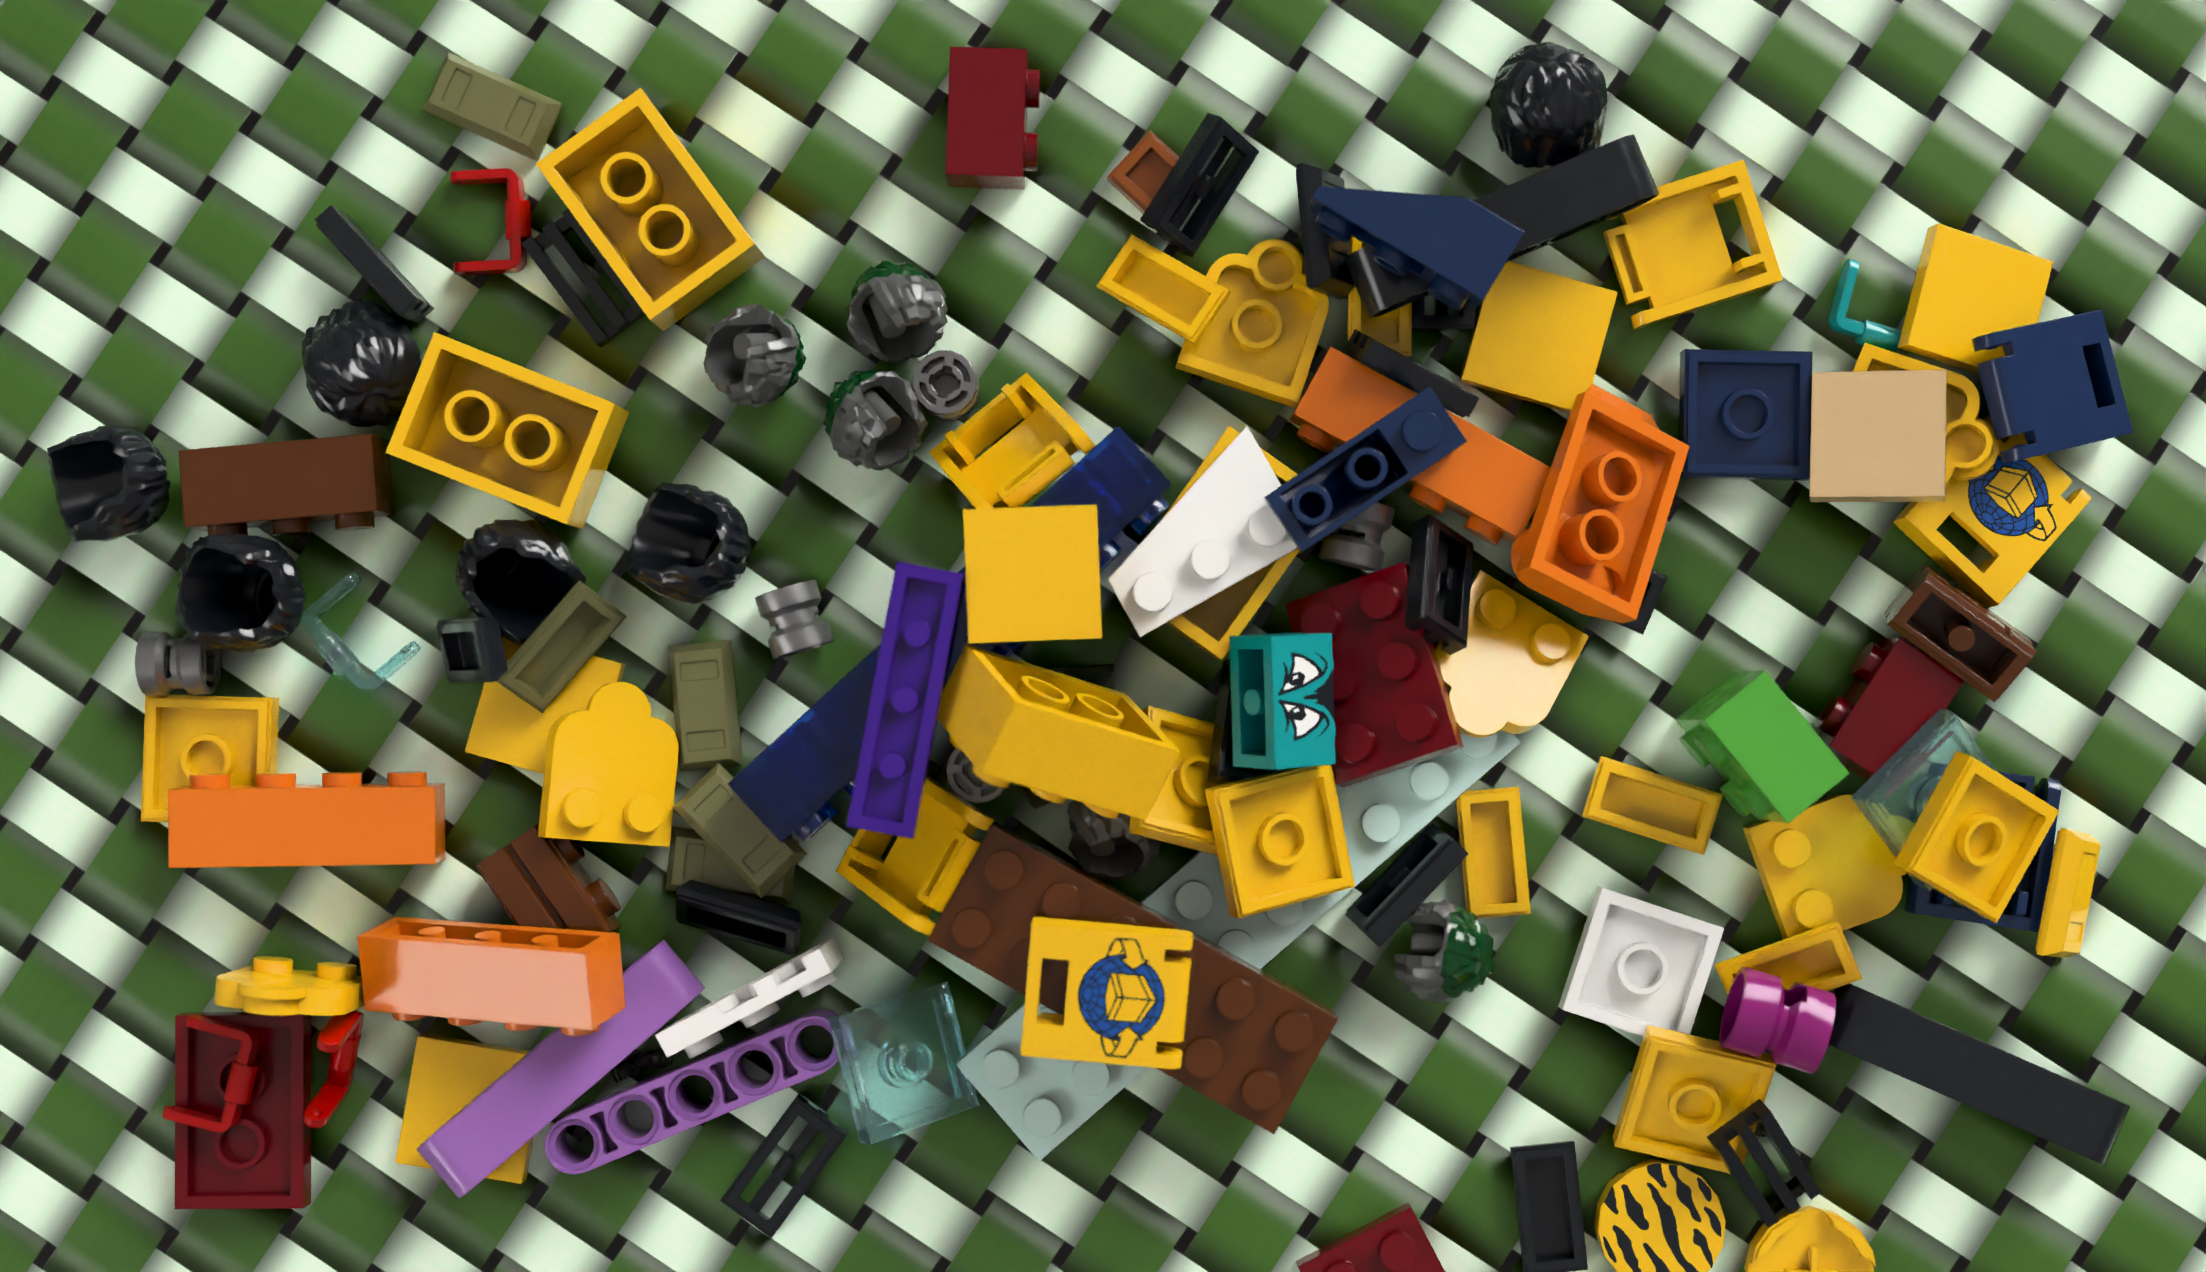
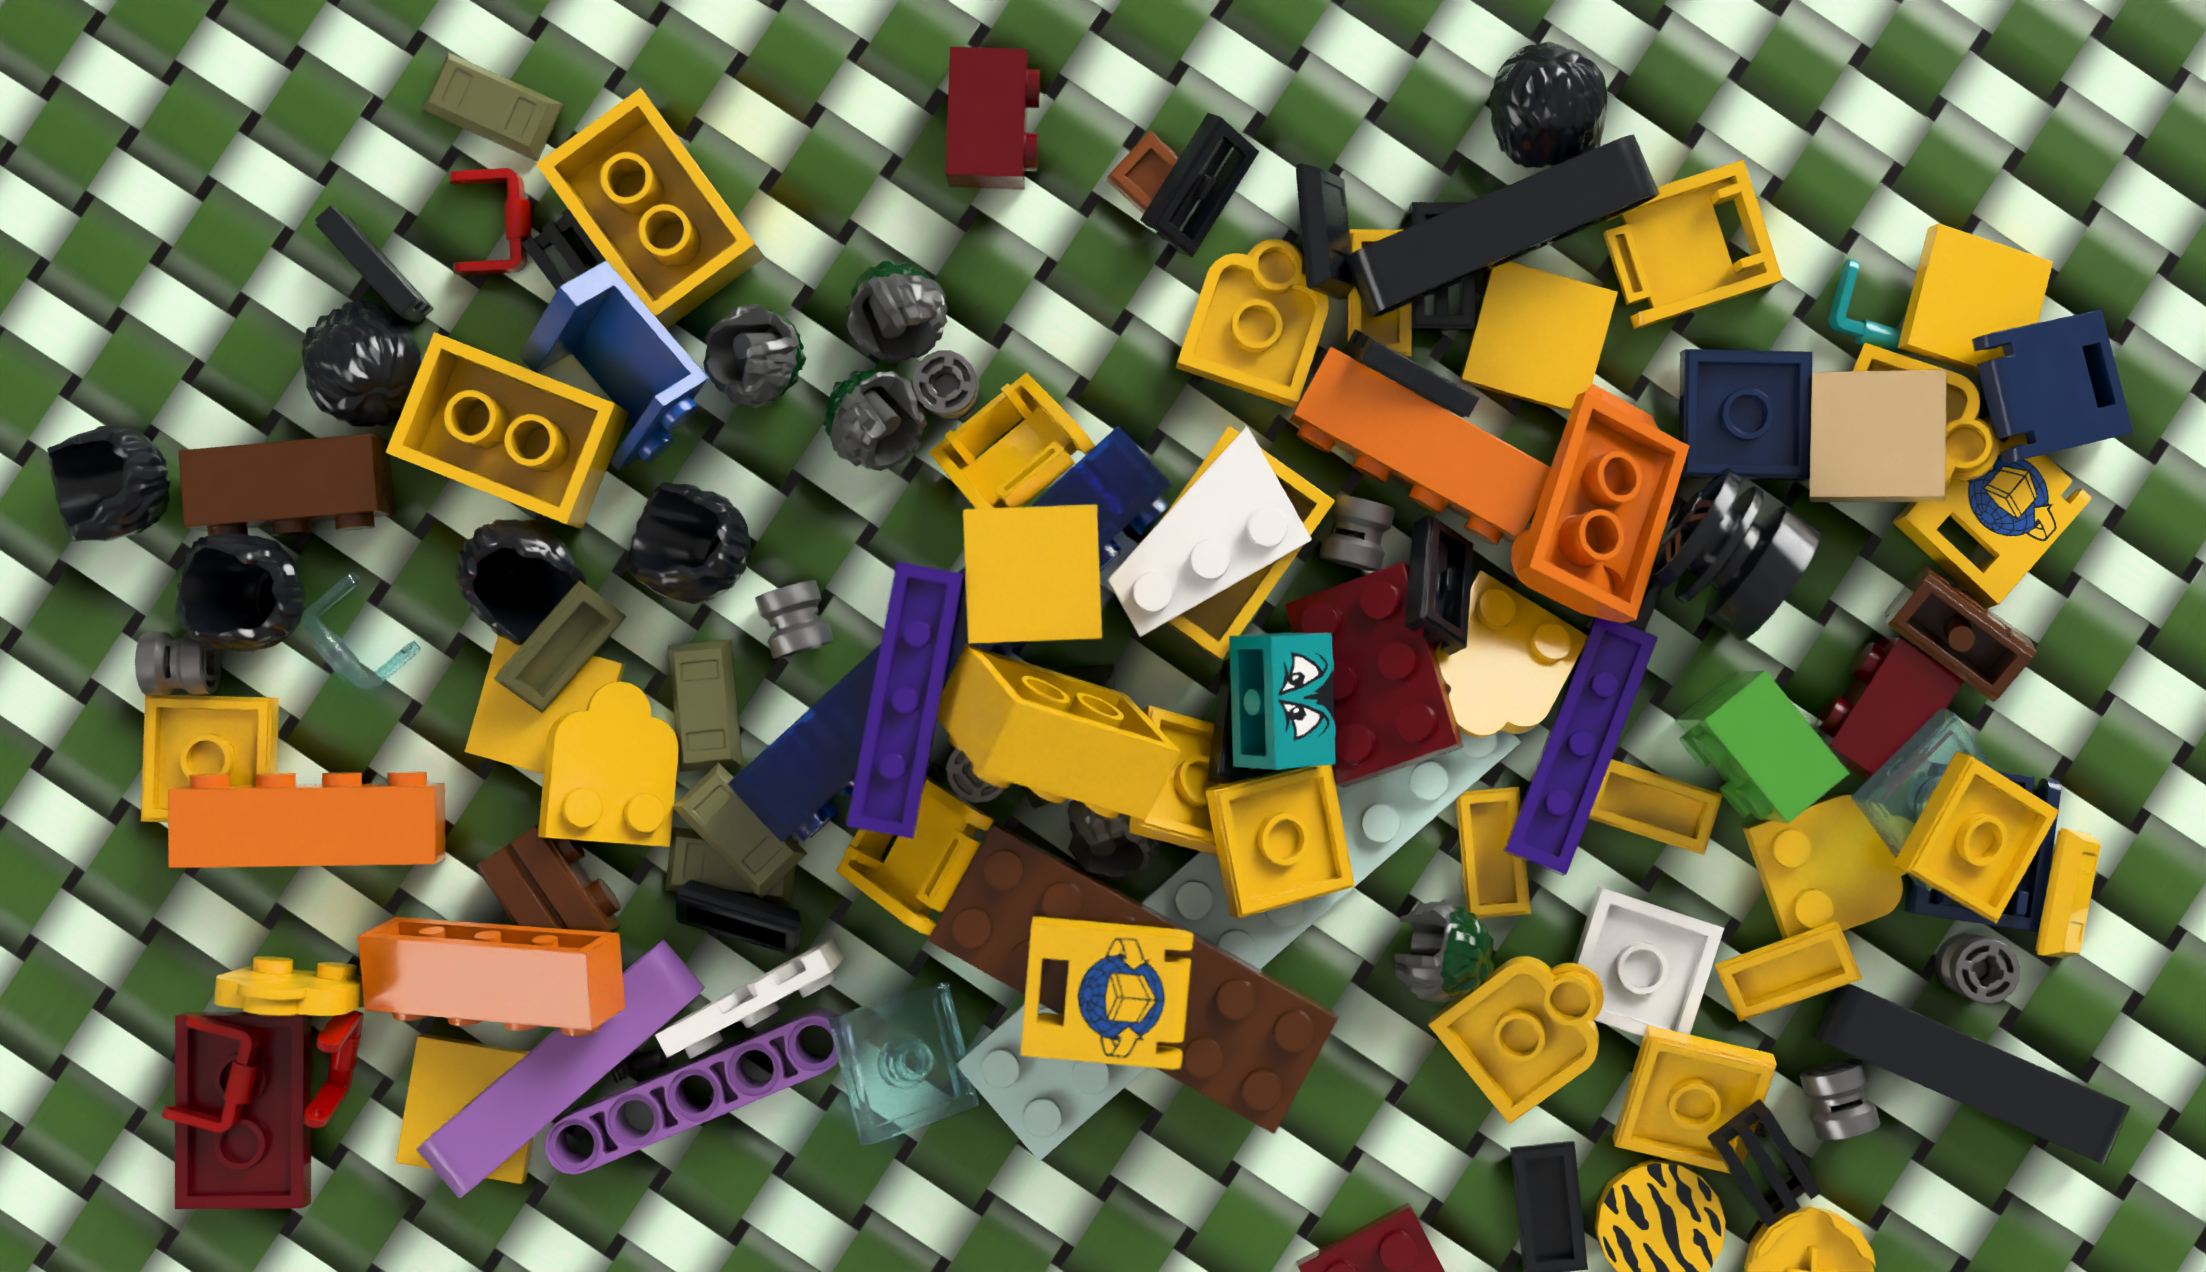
(472, 649): black tile -> none
(626, 355): none -> blue panel
(817, 1121): black tile -> none
(1163, 289): yellow tile -> none
(1365, 469): dark blue slope -> none
(1406, 884): black tile -> none
(1434, 236): dark blue slope -> none
(1524, 1031): none -> yellow plate
(1580, 745): none -> dark purple plate
(1743, 561): none -> black wheel
(1787, 1022): magenta wheel -> none
(1839, 1099): none -> flat silver wheel
(1963, 962): none -> flat silver wheel

